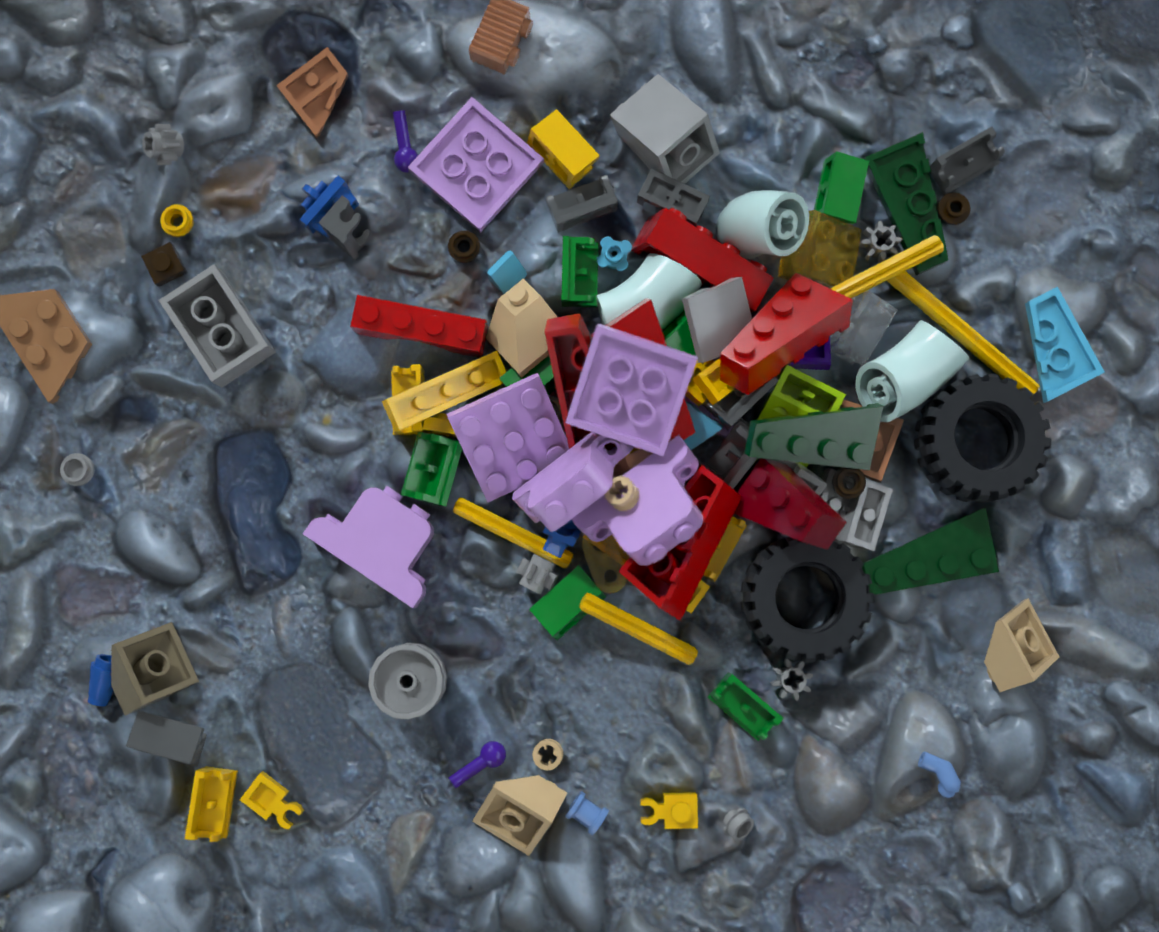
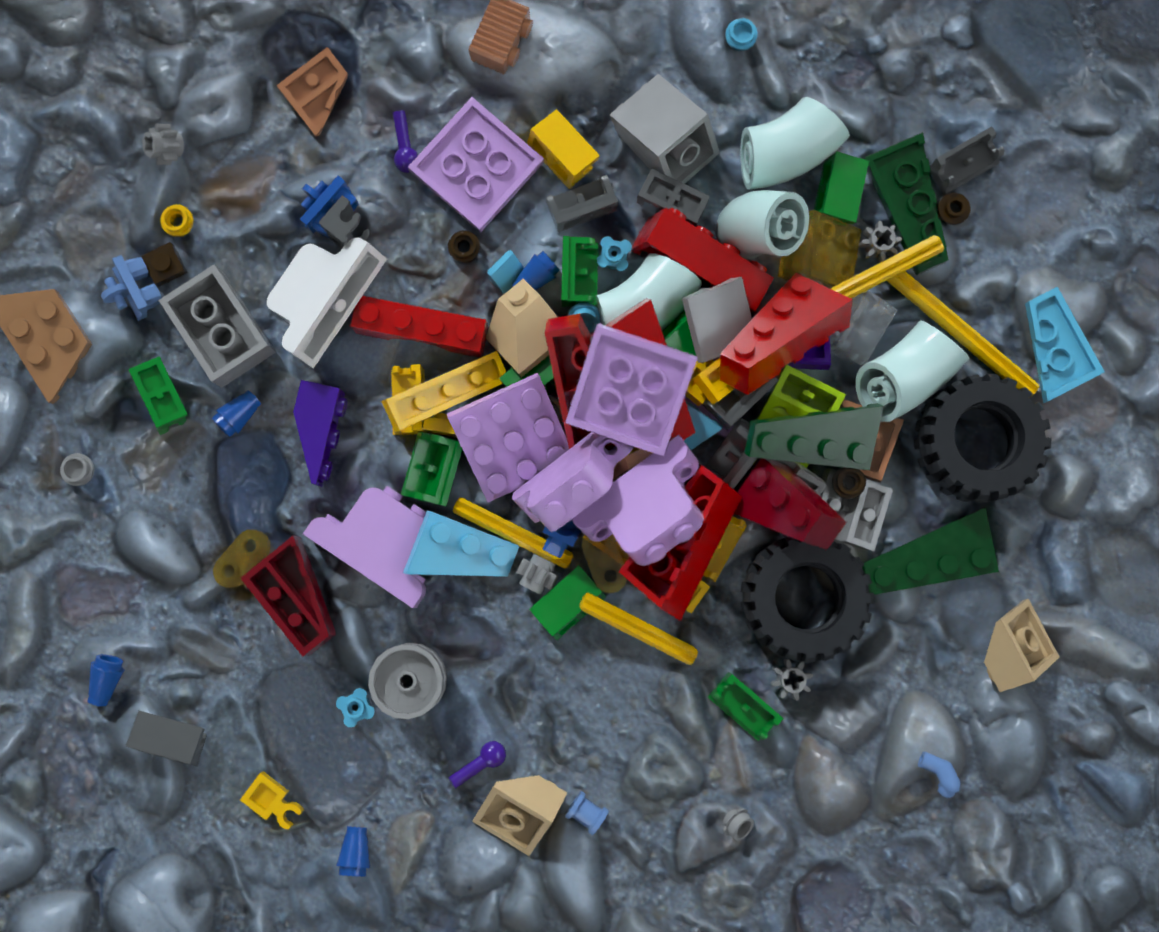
(126, 274): none -> medium blue hips
(149, 668): dark tan slope -> none
(159, 394): none -> green hinge
(211, 804): yellow hinge -> none
(236, 413): none -> blue cone
(241, 558): none -> clear yellow plate
(292, 596): none -> dark red wedge
(316, 419): none -> dark purple slope
(321, 293): none -> white brick
(354, 853): none -> blue cone
(364, 710): none -> medium azure plate
(458, 549): none -> medium azure wing
(537, 756): tan bush -> none
(538, 271): none -> blue cone
(589, 314): none -> medium azure plate
(629, 499): tan bush -> none
(677, 810): yellow plate -> none
(741, 34): none -> medium azure plate
(790, 144): none -> light aqua brick

